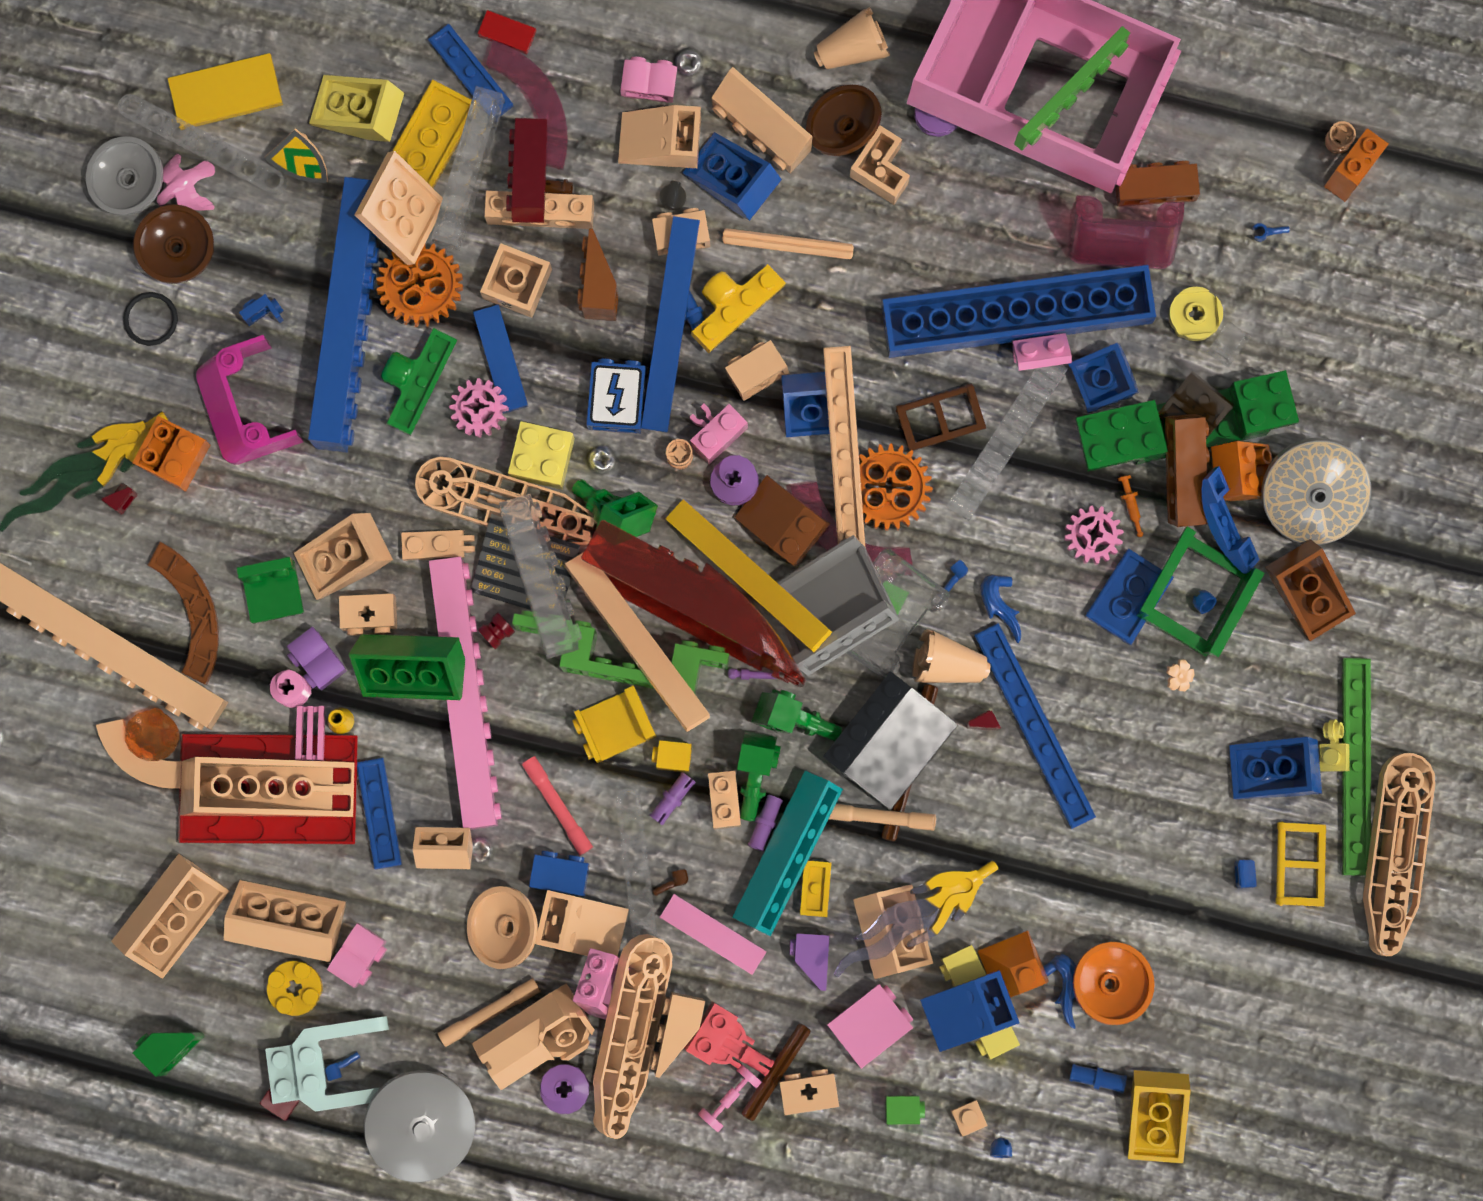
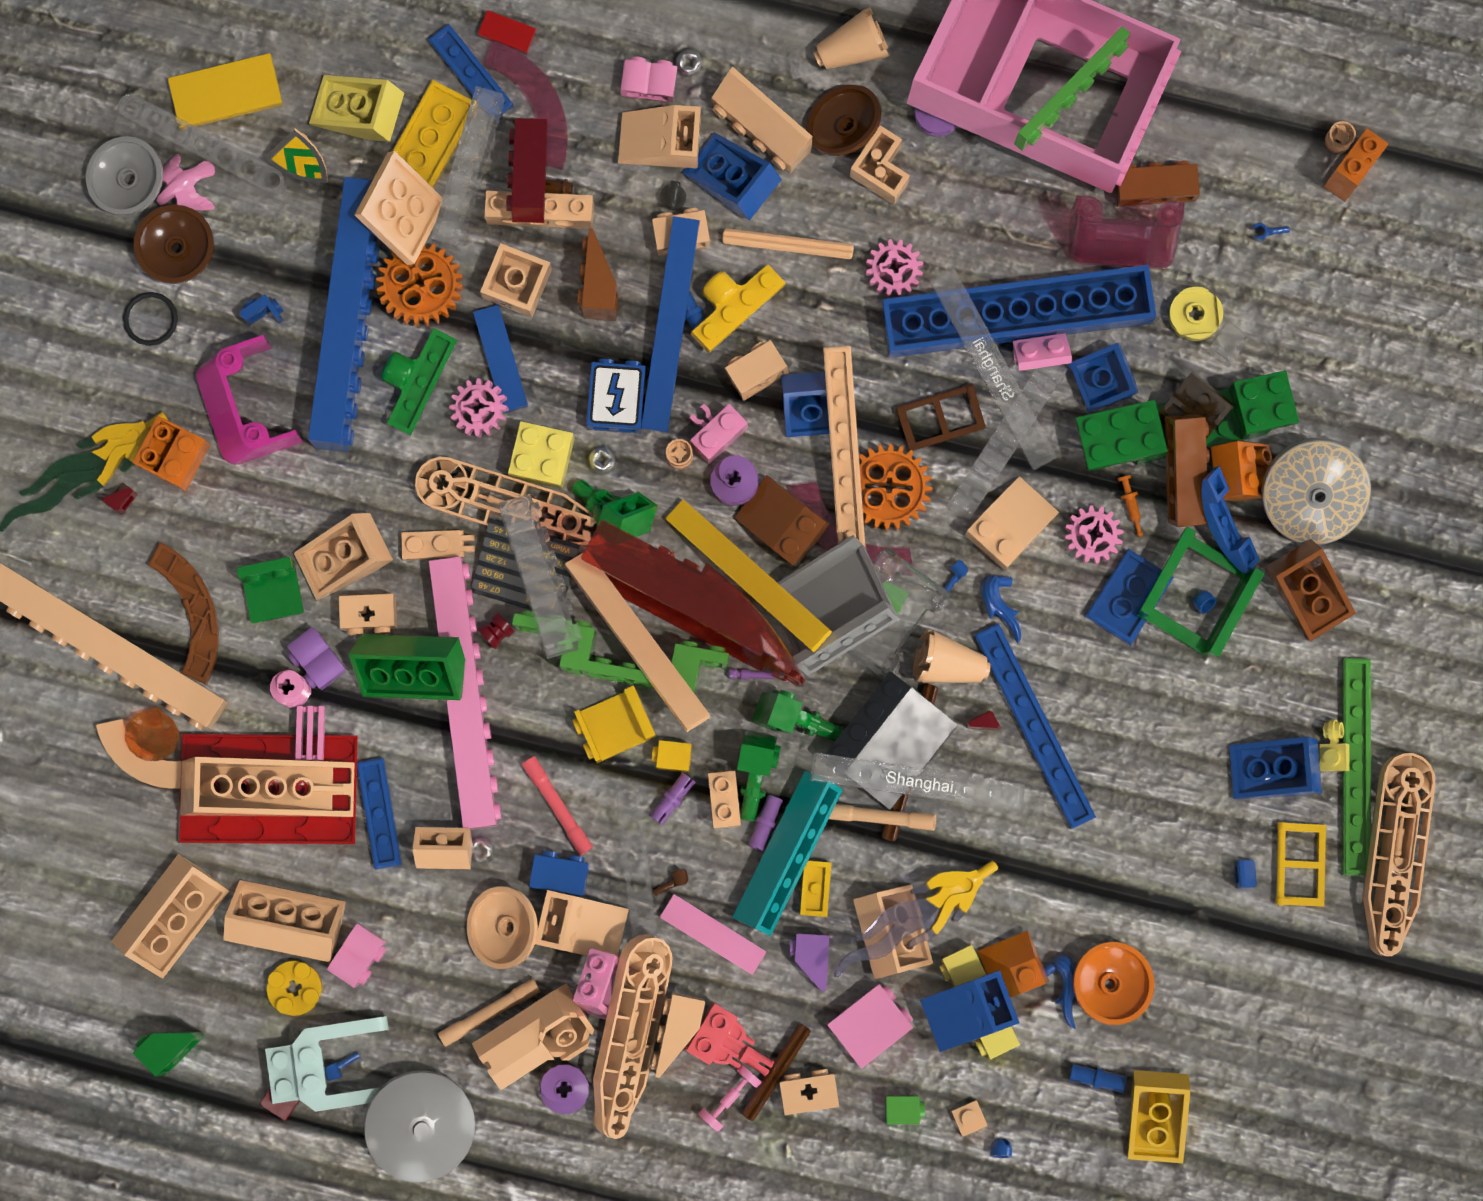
(346, 723): yellow cone -> none
(883, 269): none -> bright pink gear
(917, 782): none -> clear tile
(993, 369): none -> clear tile
(1011, 523): none -> light nougat slope
(1180, 675): light nougat plant -> none

